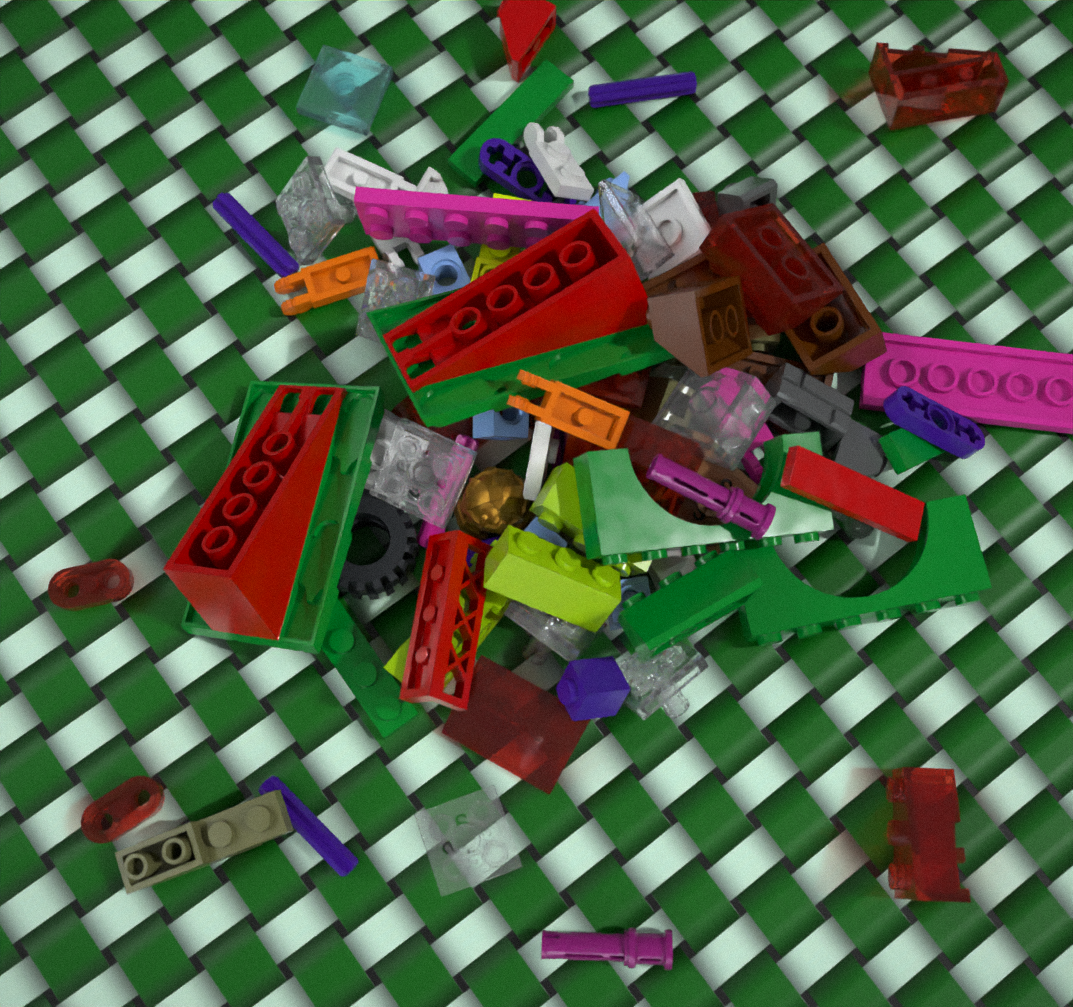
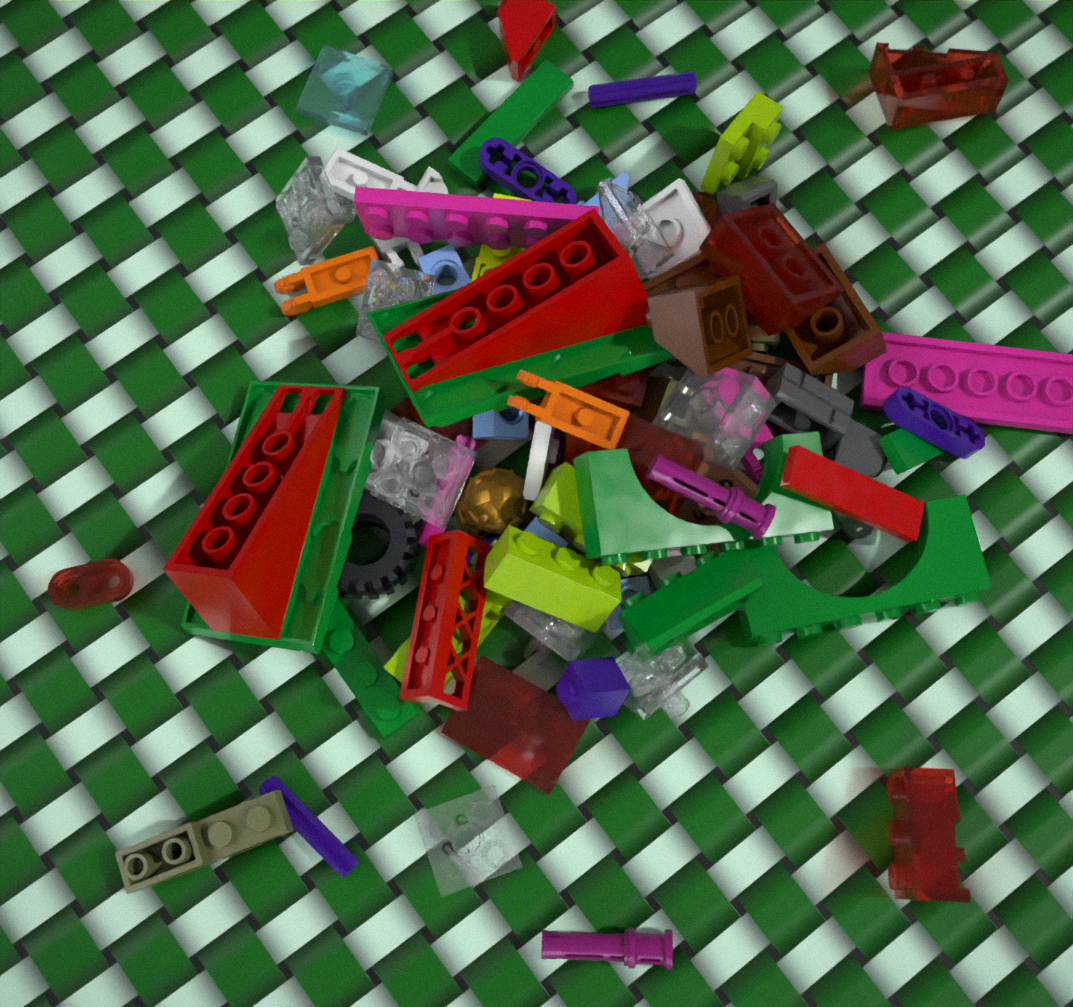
(124, 809): clear red plate -> none
(255, 235): dark purple axle -> none
(556, 163): white hinge -> none
(744, 143): none -> lime plate

